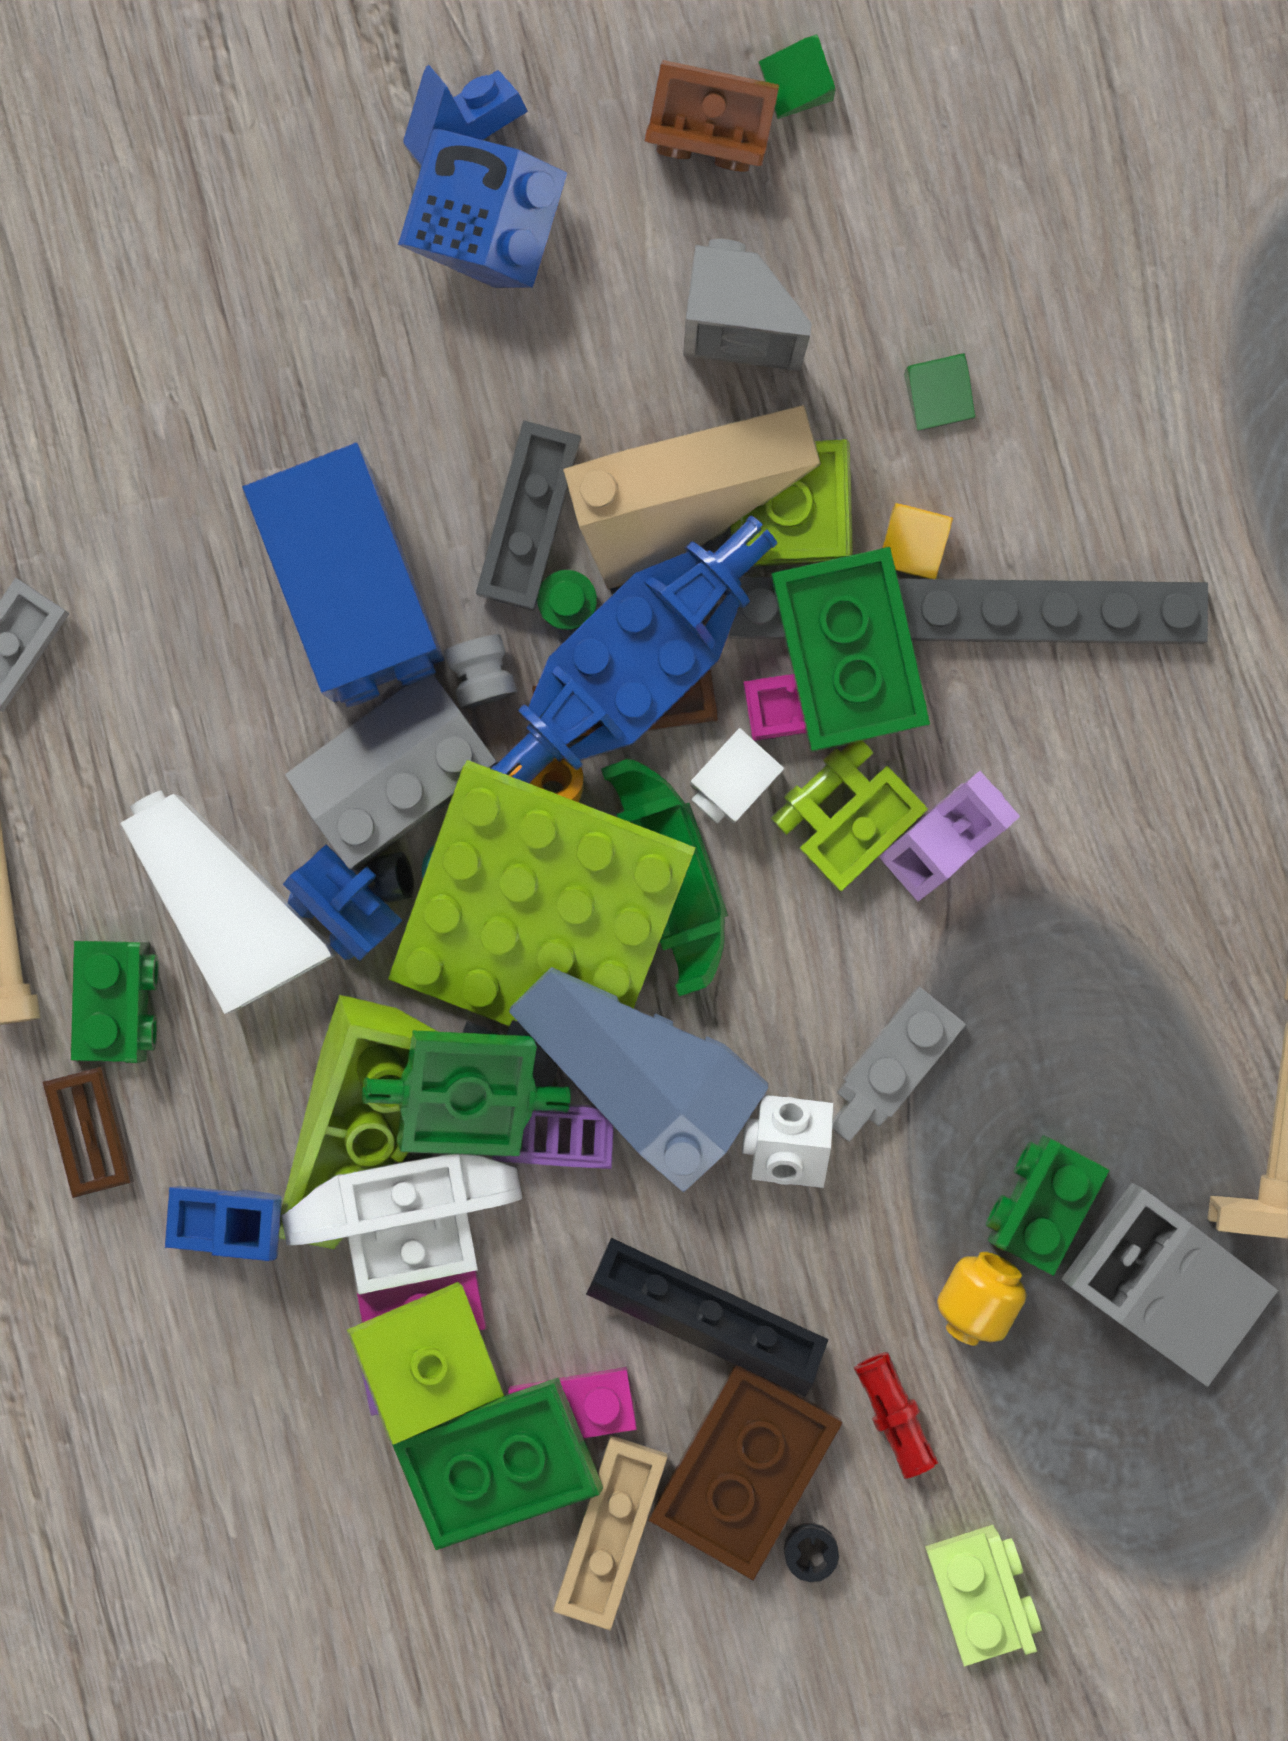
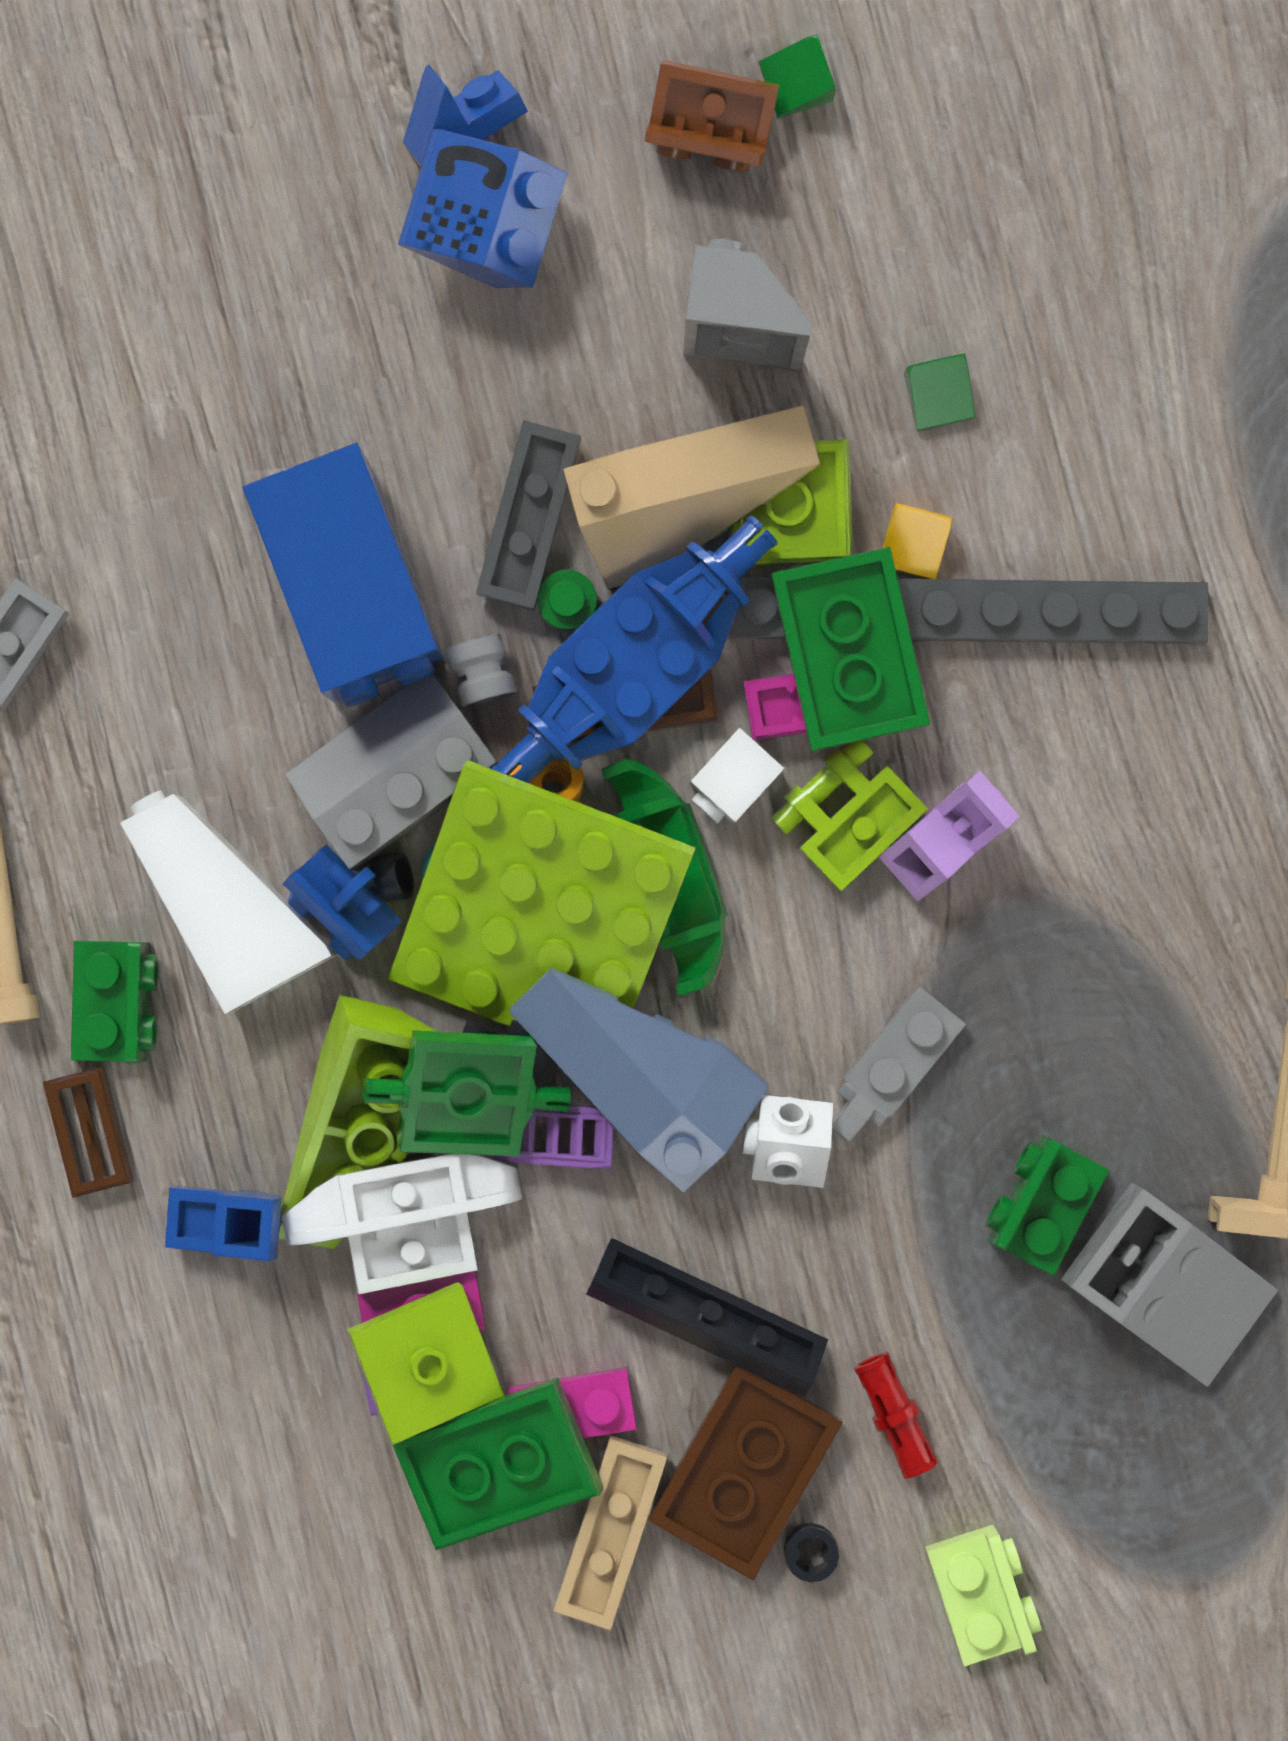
(981, 1298): yellow head -> none

